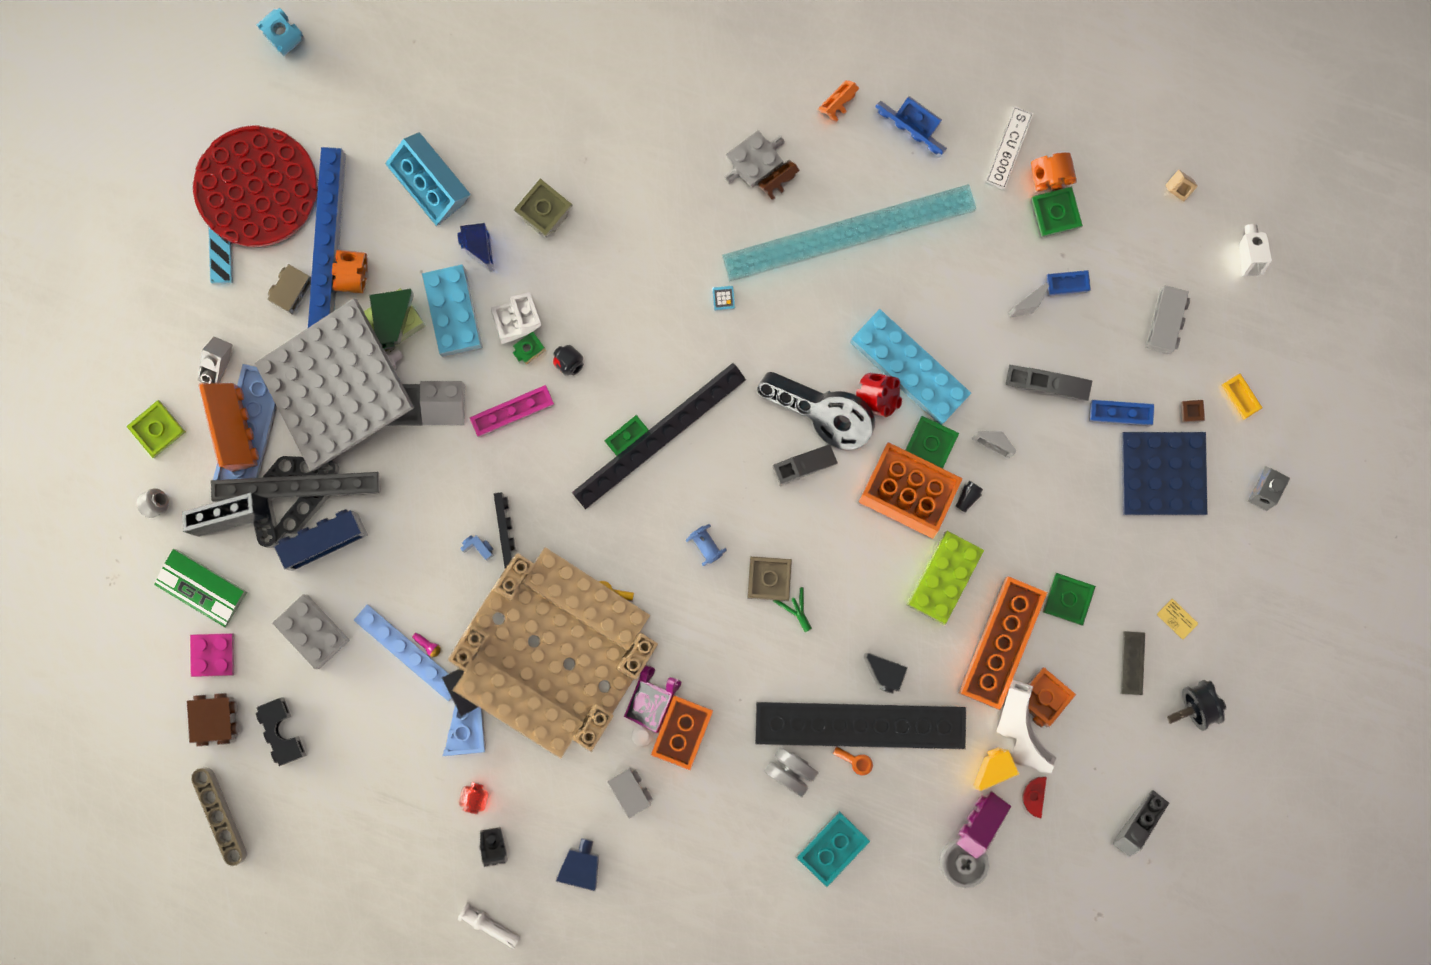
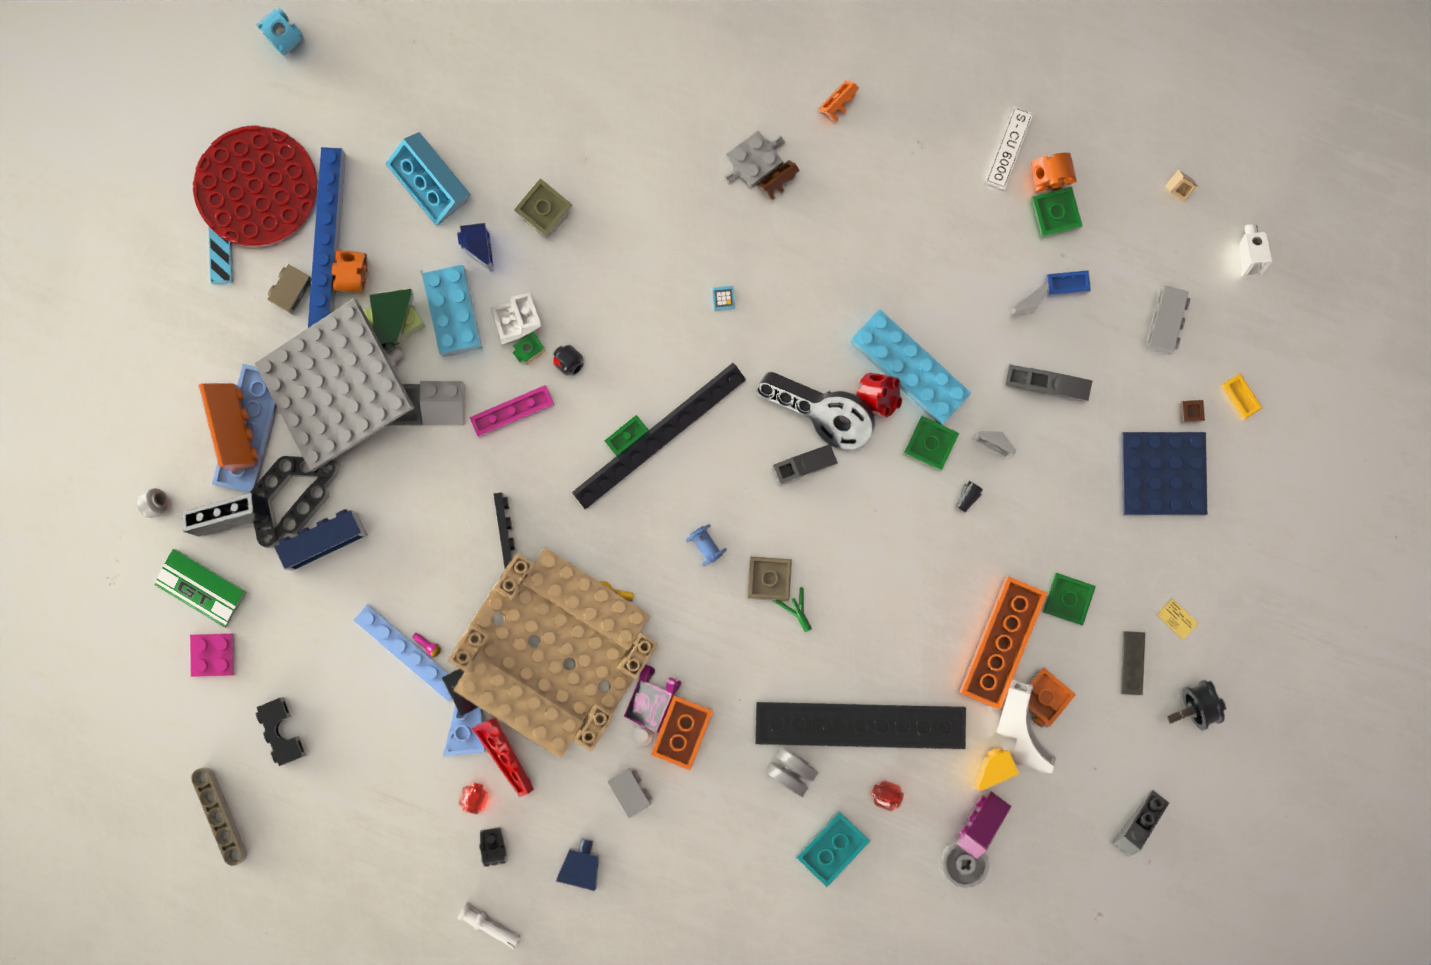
(155, 429): lime tile -> none
(212, 719): reddish brown brick -> none
(214, 360): light grey slope -> none
(297, 486): dark grey tile -> none
(311, 631): light grey brick -> none
(482, 546): medium blue bracket -> none
(500, 750): none -> red wing
(849, 232): clear light blue piece -> none
(861, 764): orange plate -> none
(885, 673): black slope -> none
(887, 795): none -> clear red head
(910, 490): orange slope -> none
(916, 120): blue bracket -> none
(945, 577): lime brick -> none
(1034, 796): red plate -> none
(1121, 412): blue plate -> none
(1269, 487): dark grey torso -> none

